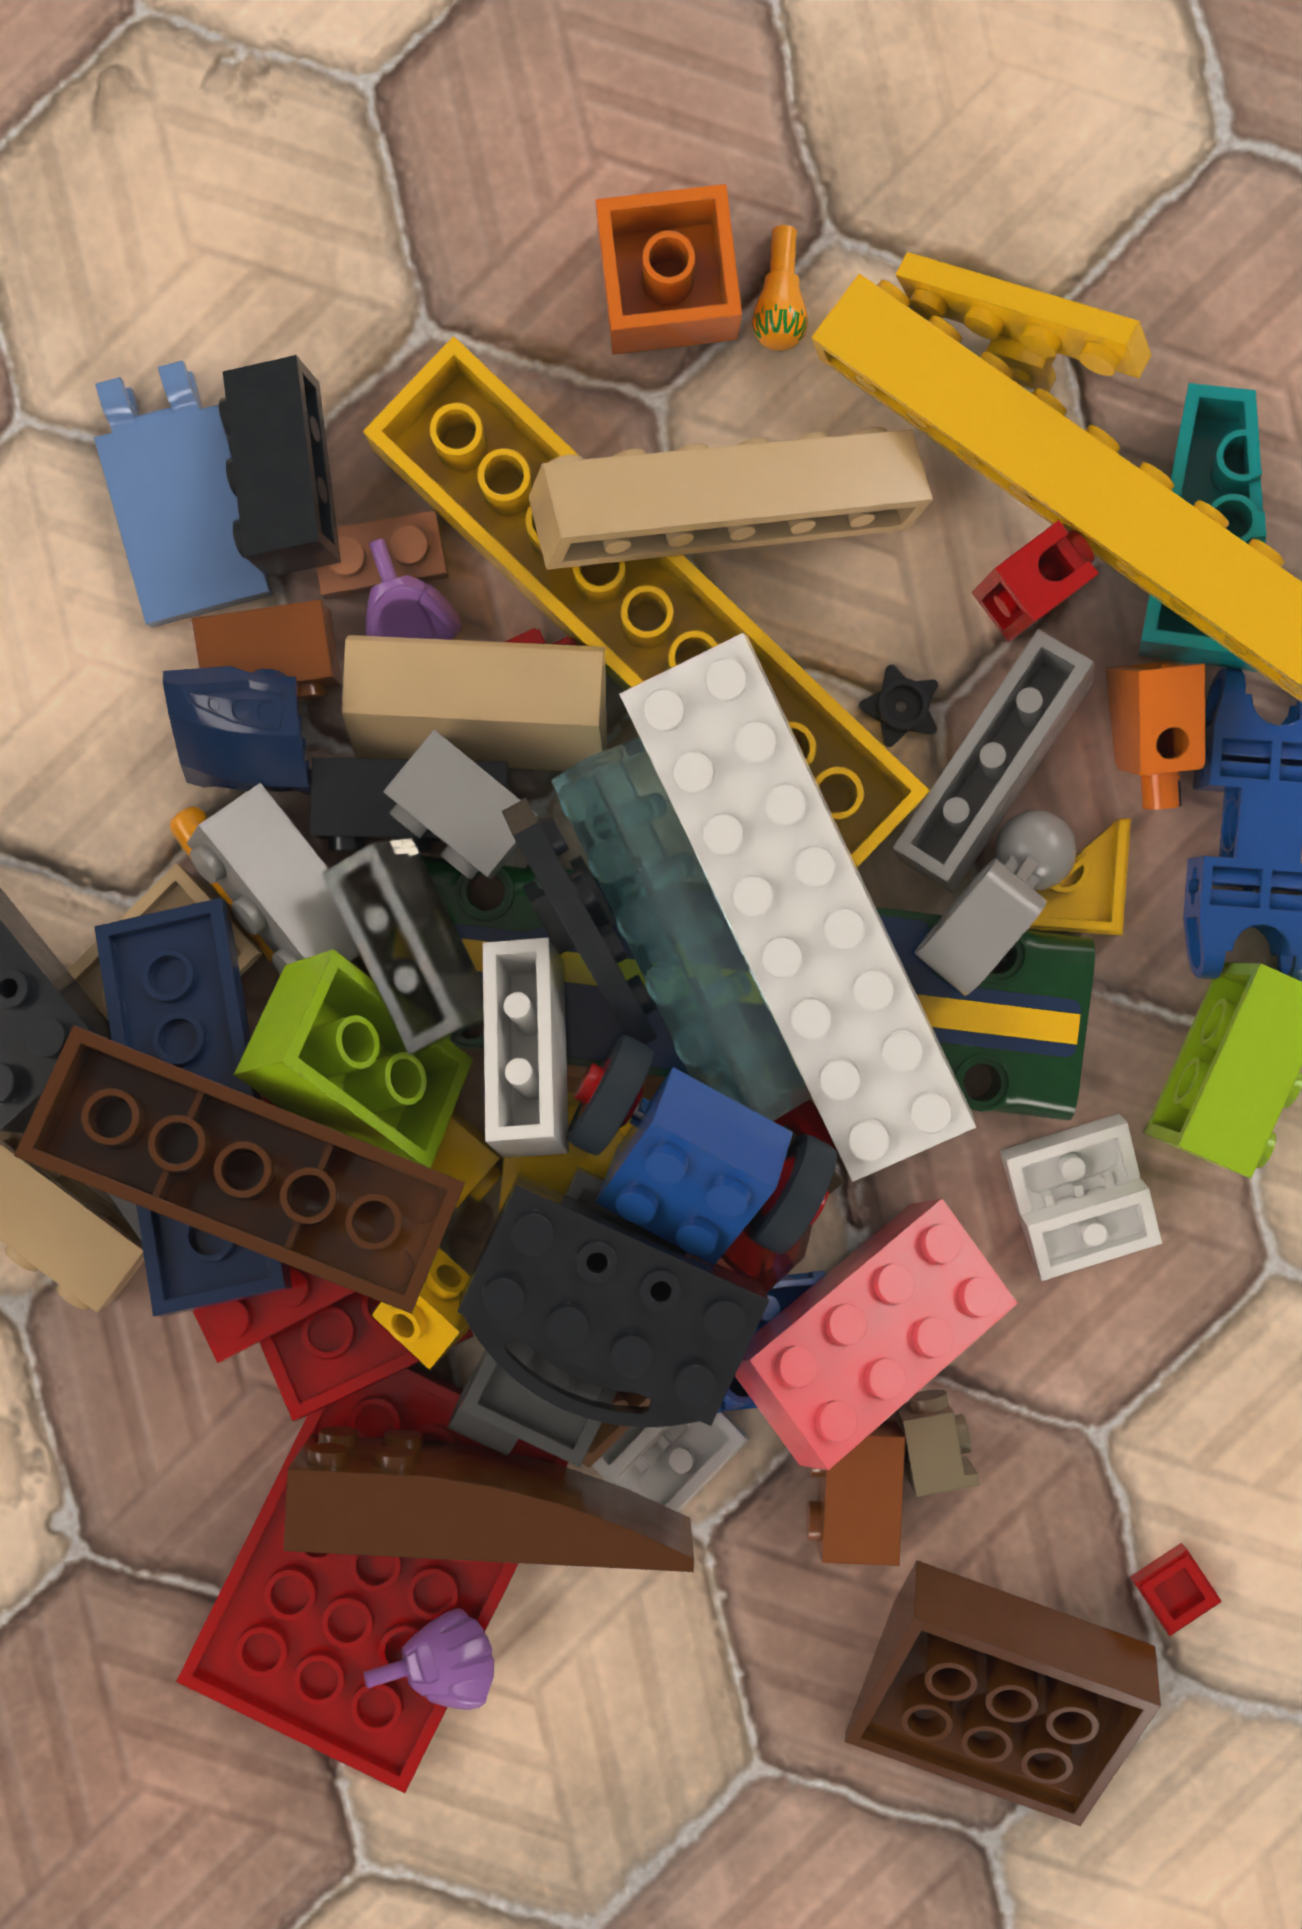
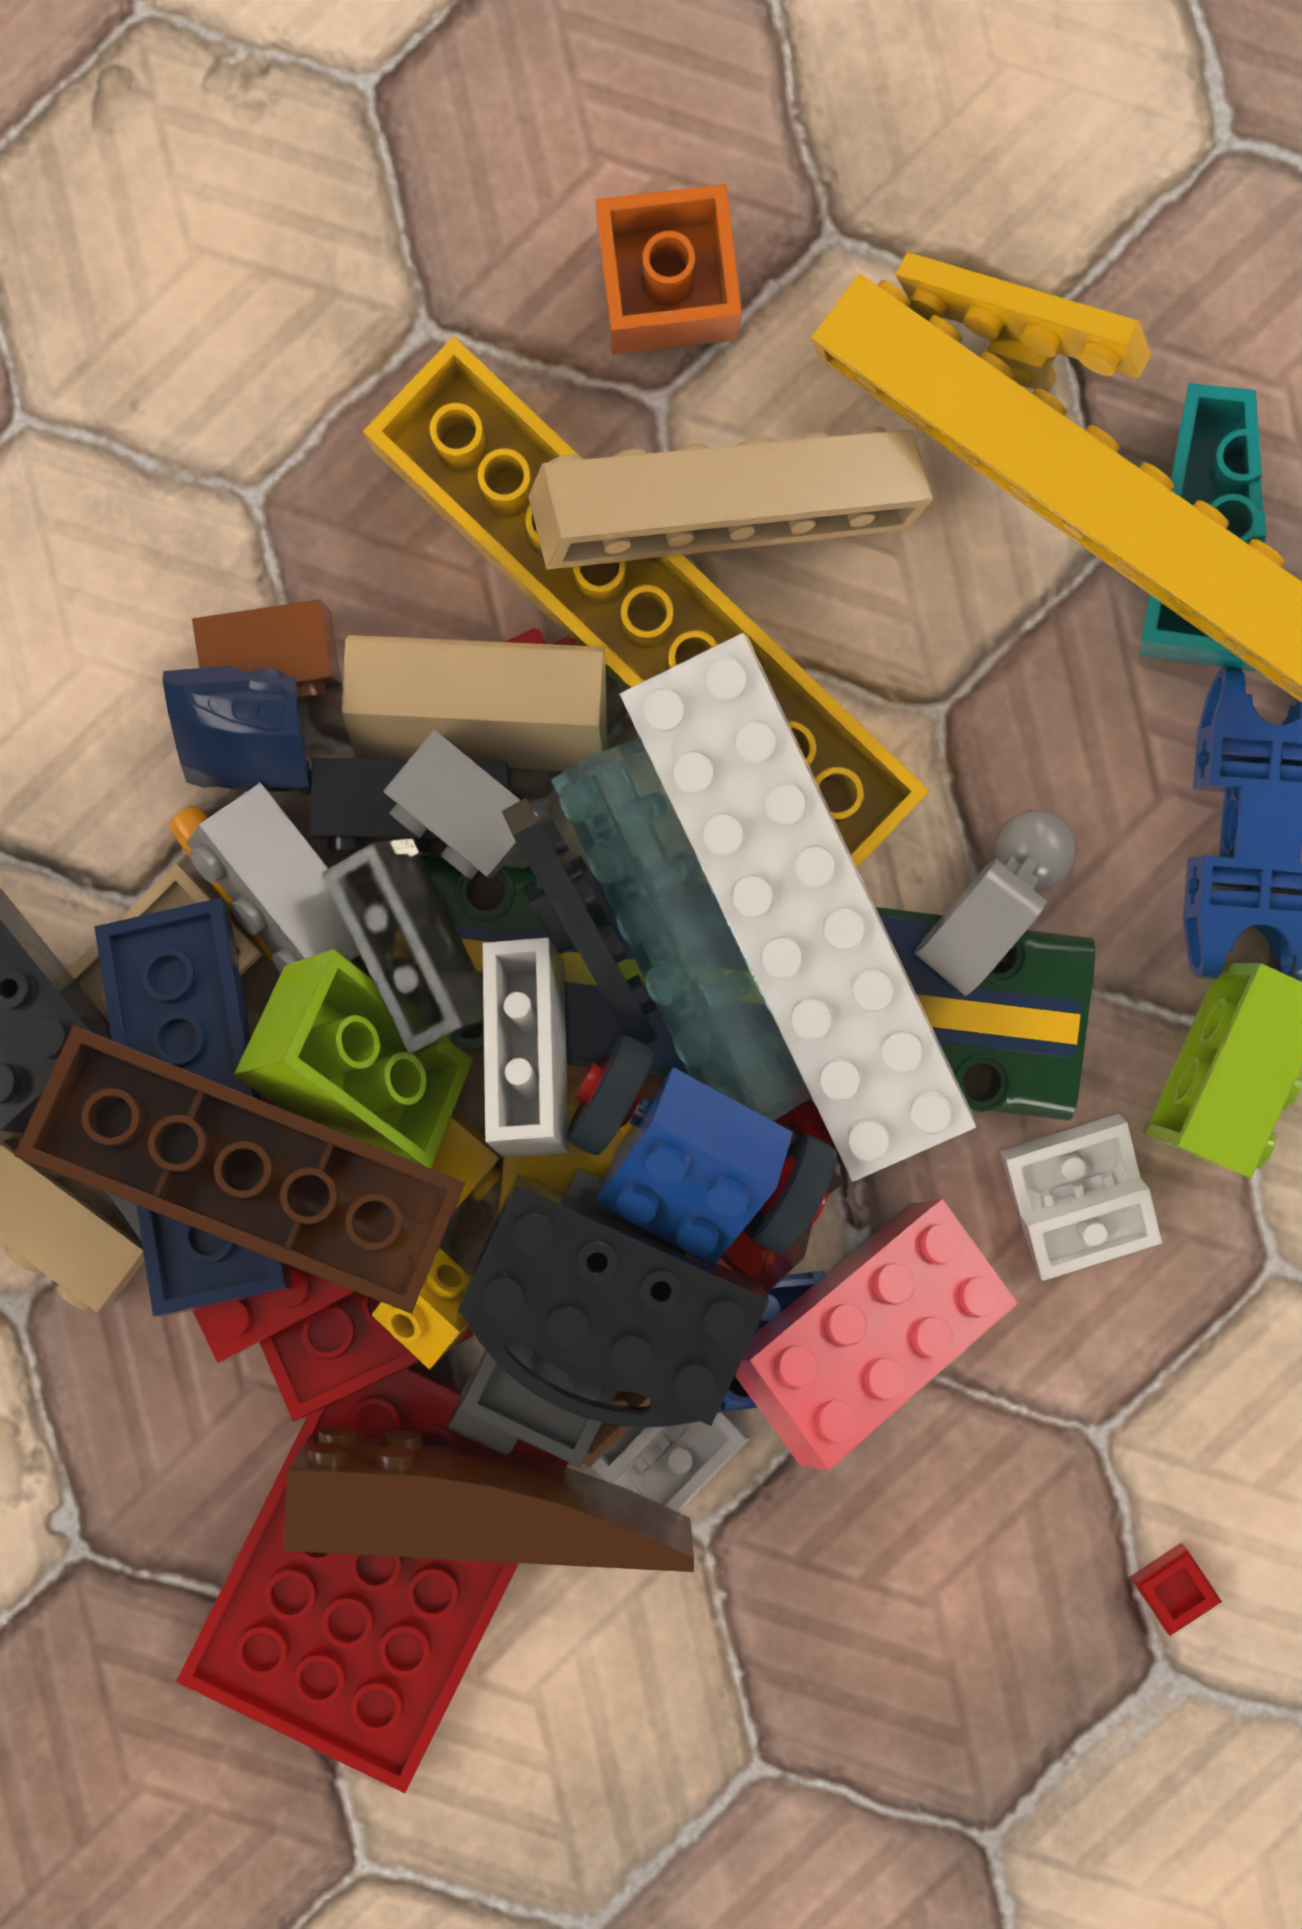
(175, 501): medium blue tile -> none
(279, 467): black brick -> none
(407, 605): medium lavender piece -> none
(412, 543): nougat plate -> none
(445, 1662): medium lavender piece -> none
(780, 312): light orange piece -> none
(861, 1502): dark orange brick -> none
(916, 696): black plate -> none
(935, 1445): dark tan brick -> none
(995, 761): light grey brick -> none
(1004, 1694): reddish brown slope -> none
(1036, 579): red brick -> none
(1095, 889): yellow tile -> none
(1151, 703): orange torso -> none

